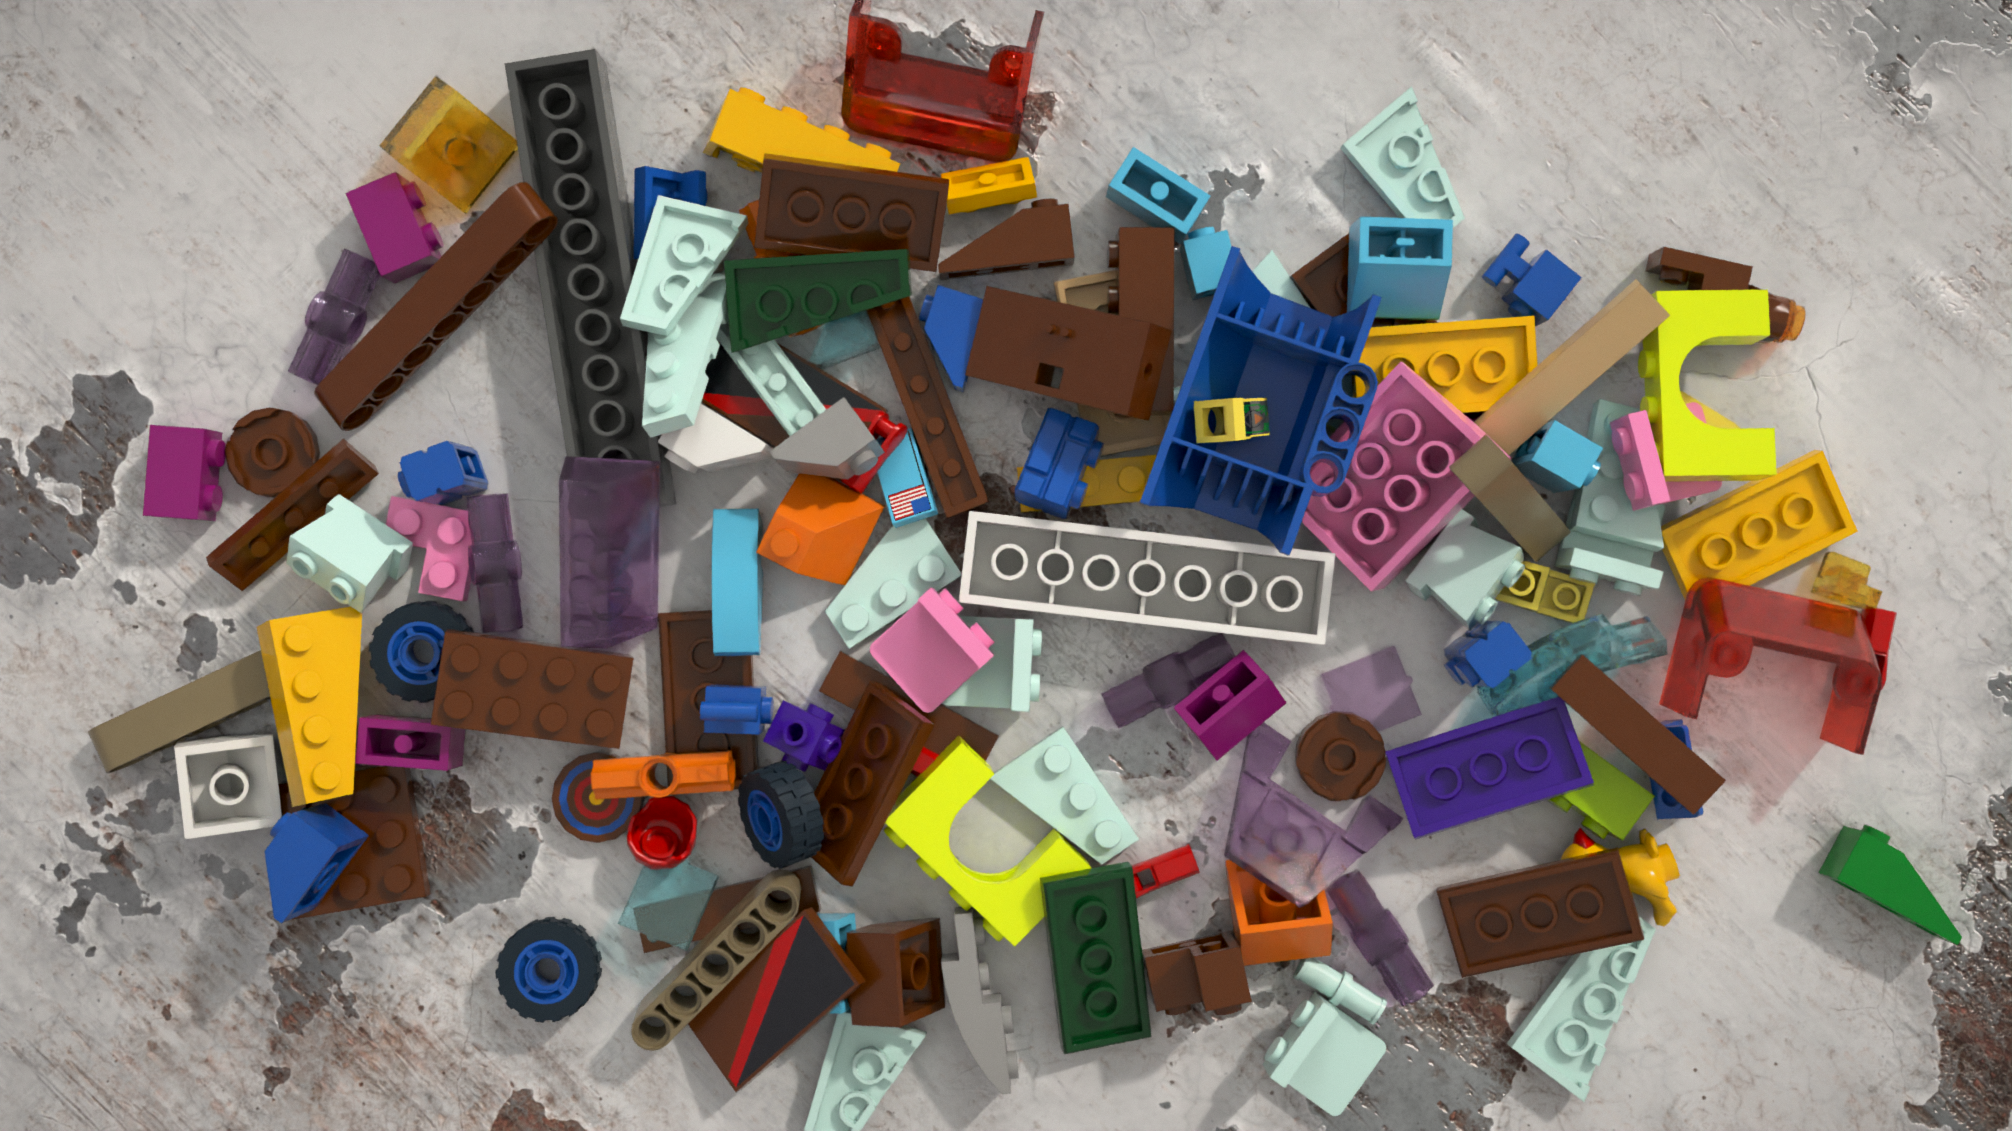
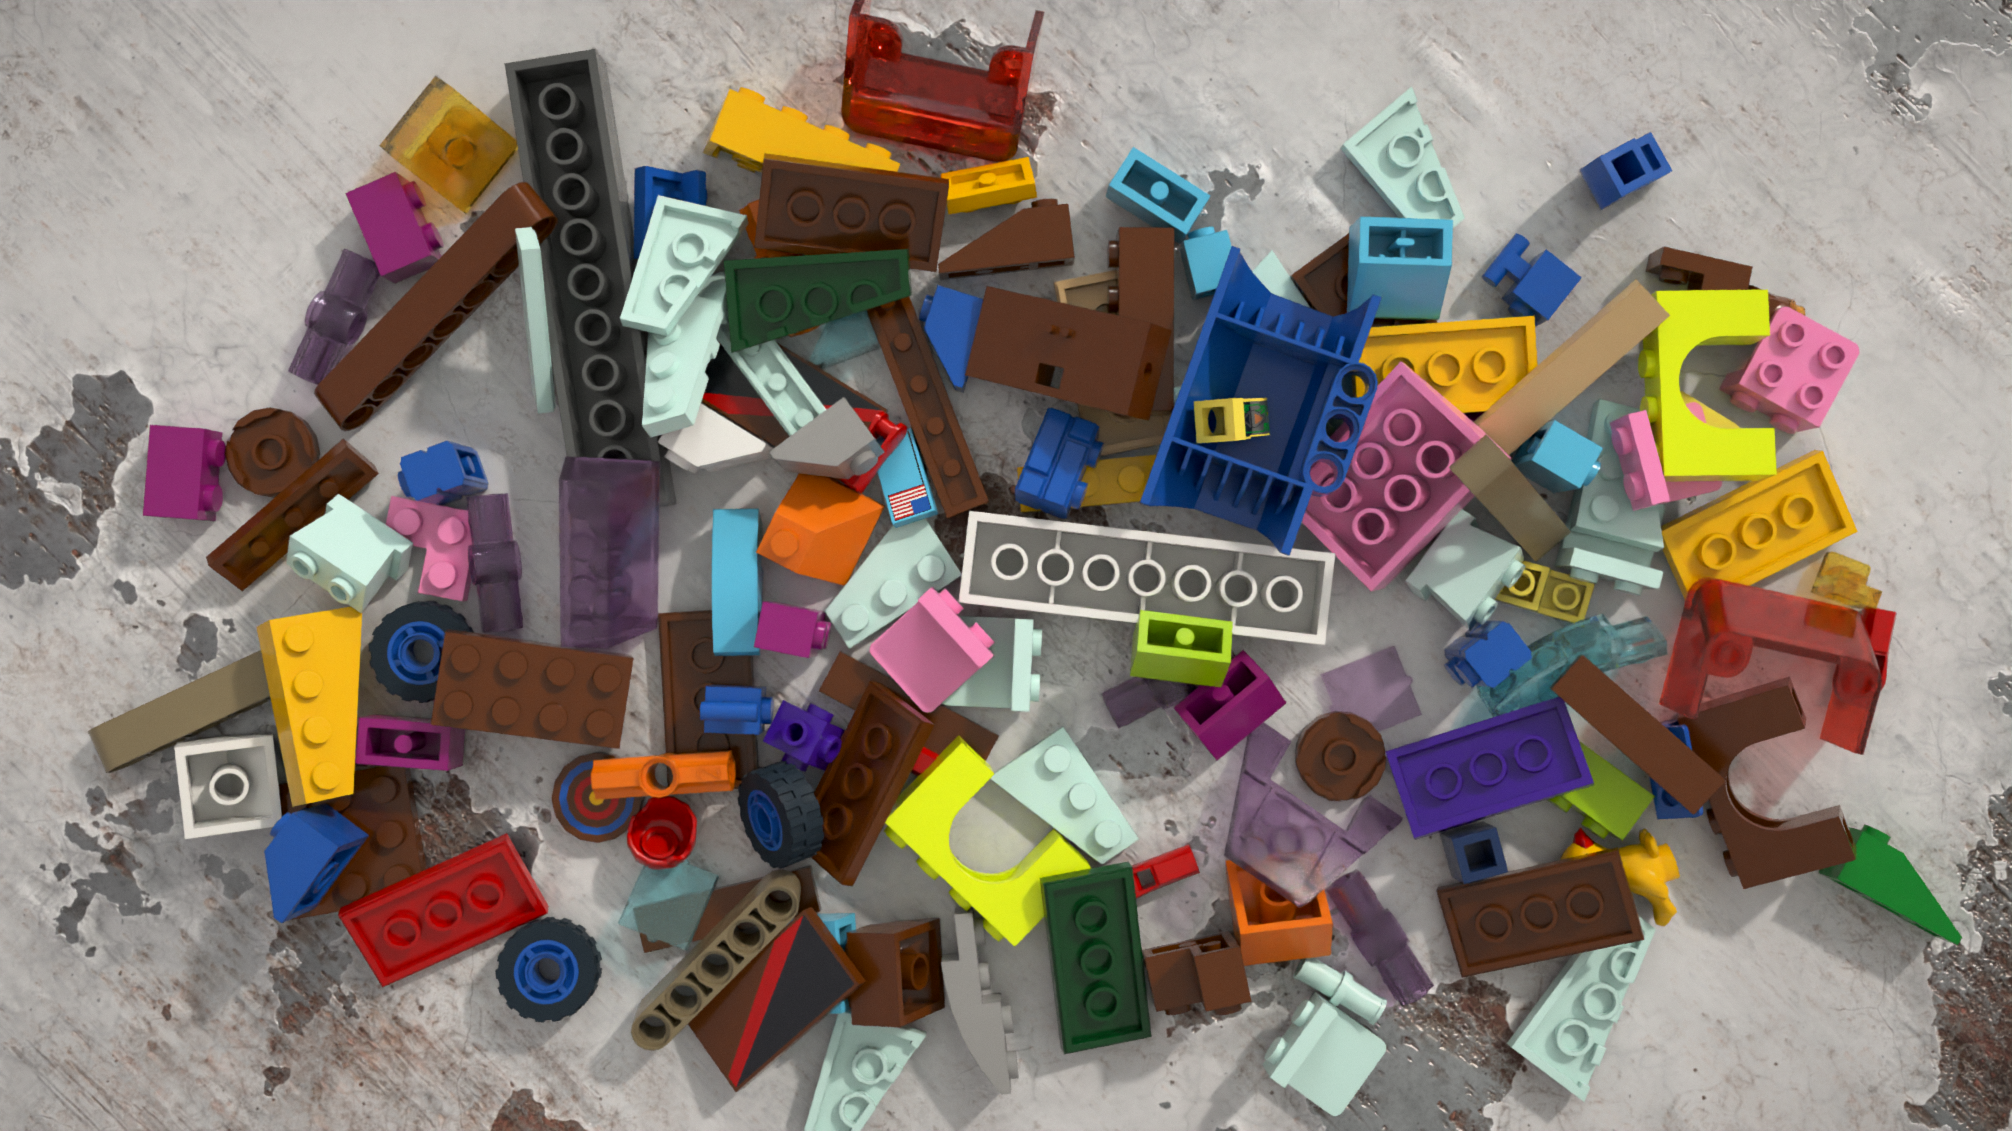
(443, 910): none -> red tile
(535, 319): none -> light aqua tile
(792, 629): none -> magenta brick
(1181, 648): none -> lime brick
(1474, 852): none -> dark blue brick
(1625, 170): none -> blue brick
(1760, 846): none -> reddish brown arch
(1793, 372): none -> bright pink bracket

